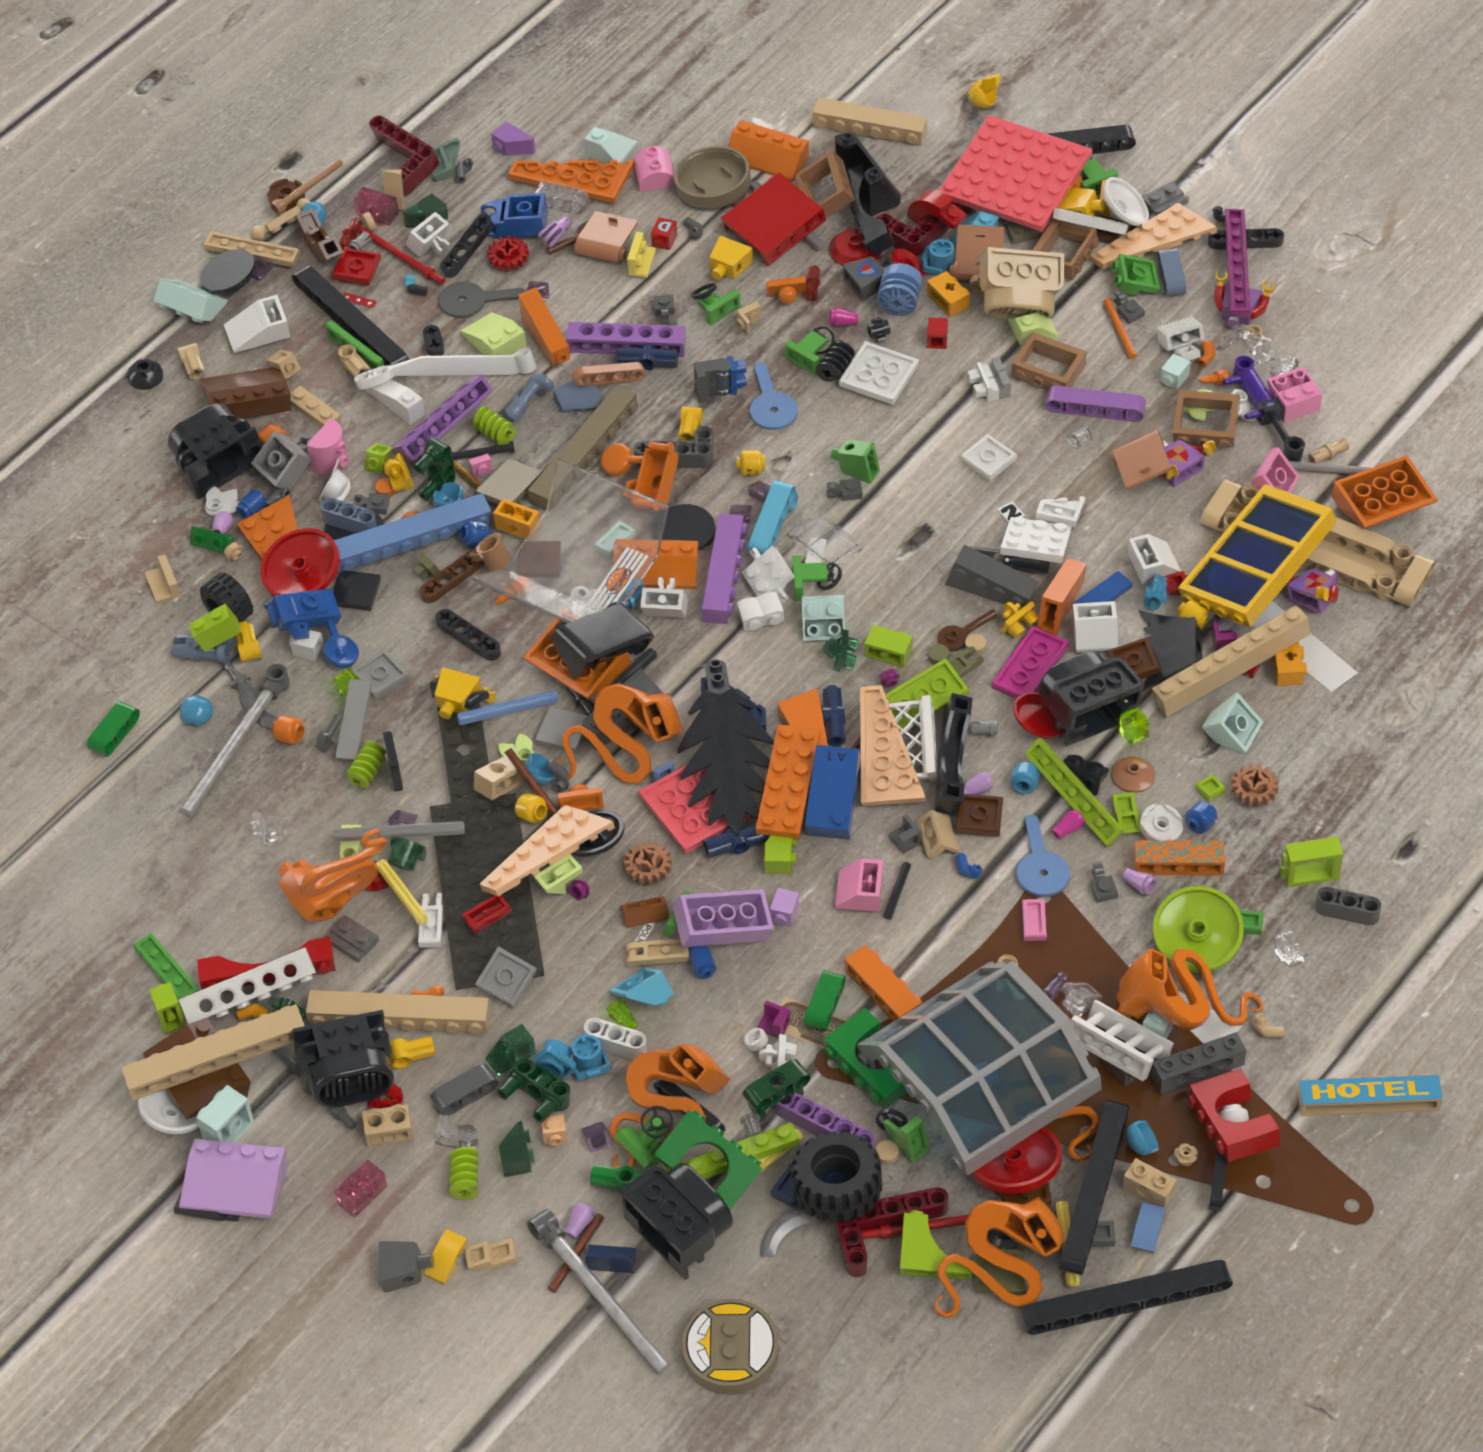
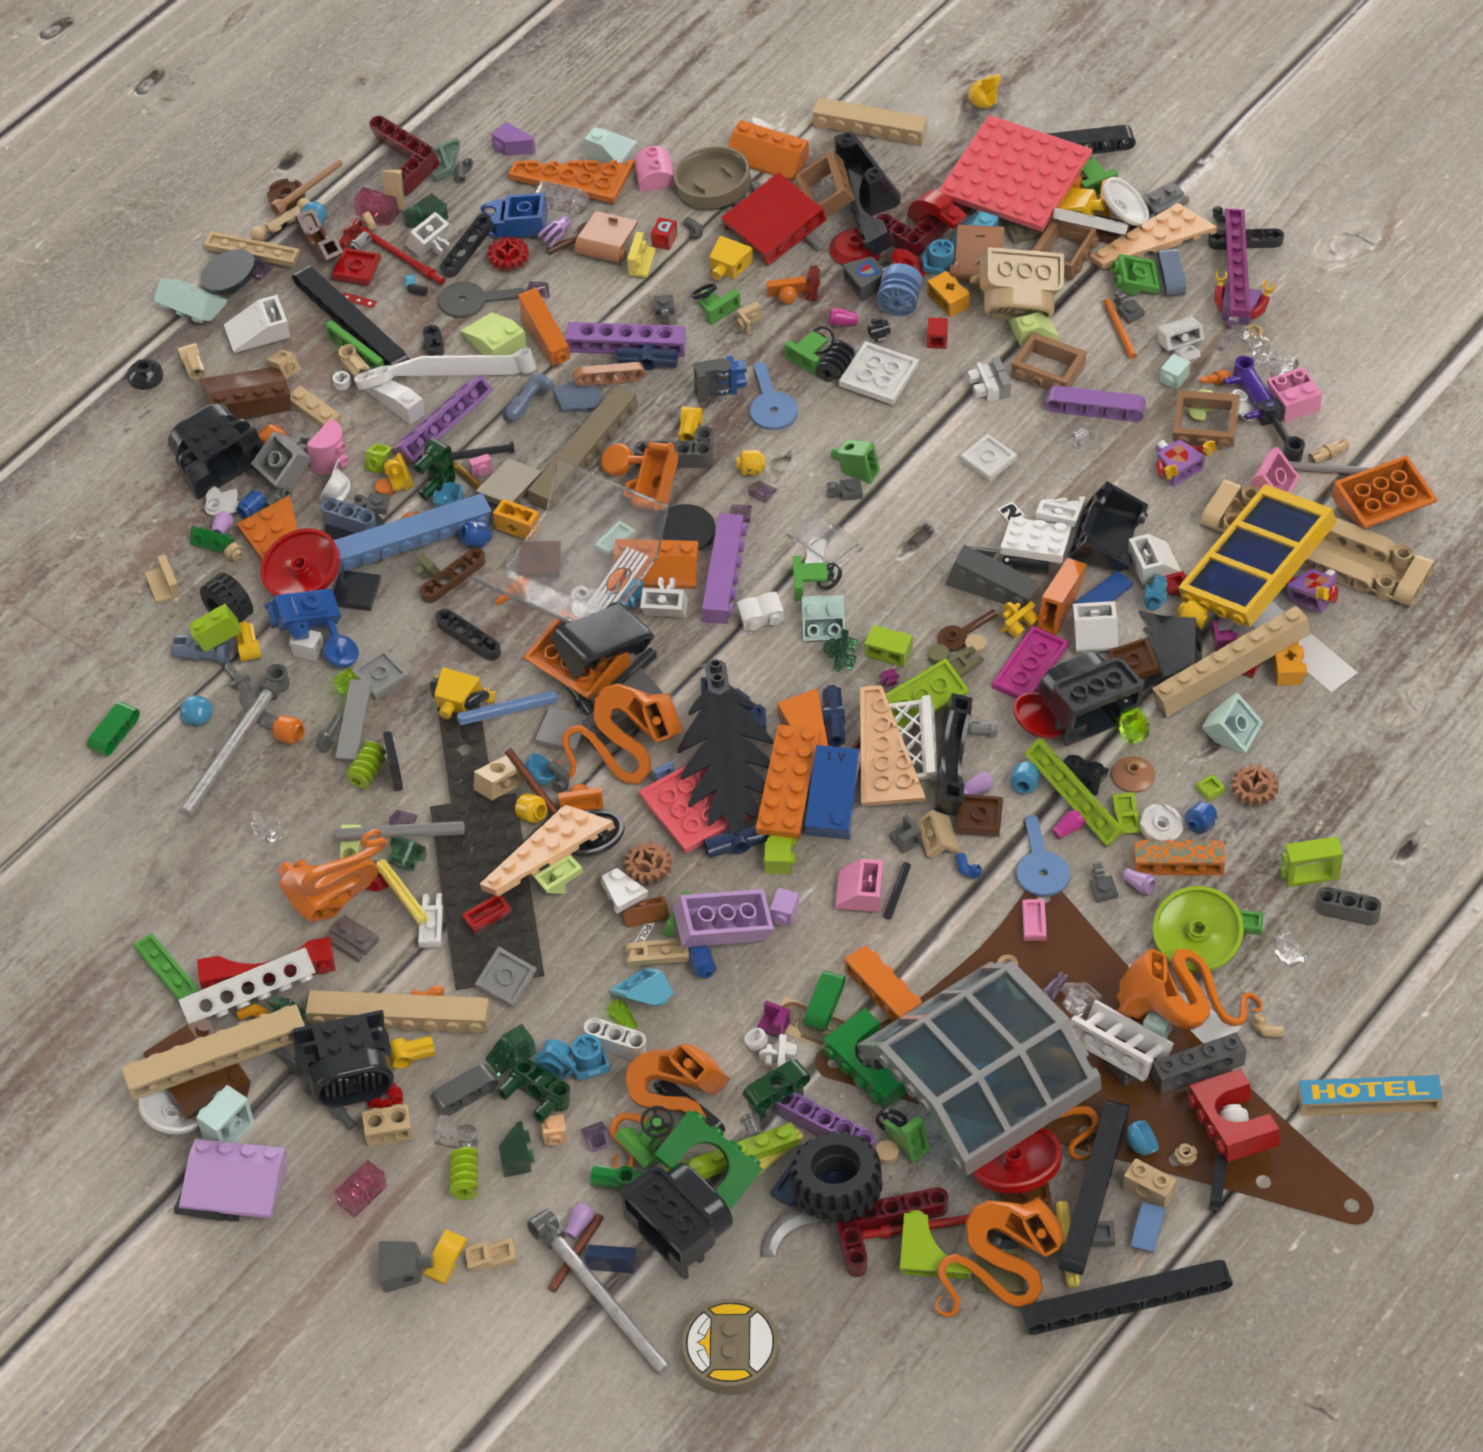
(167, 1008): lime brick -> none
(342, 375): none -> white bush
(491, 552): medium nougat piece -> none
(494, 426): lime piece -> none
(522, 747): yellowish green plate -> none
(579, 889): magenta plate -> none
(622, 889): none -> white wing
(768, 573): white plate -> none
(772, 516): medium azure beam -> none
(1107, 527): none -> black windscreen
(1141, 459): nougat door -> none
(1209, 353): orange arm -> none

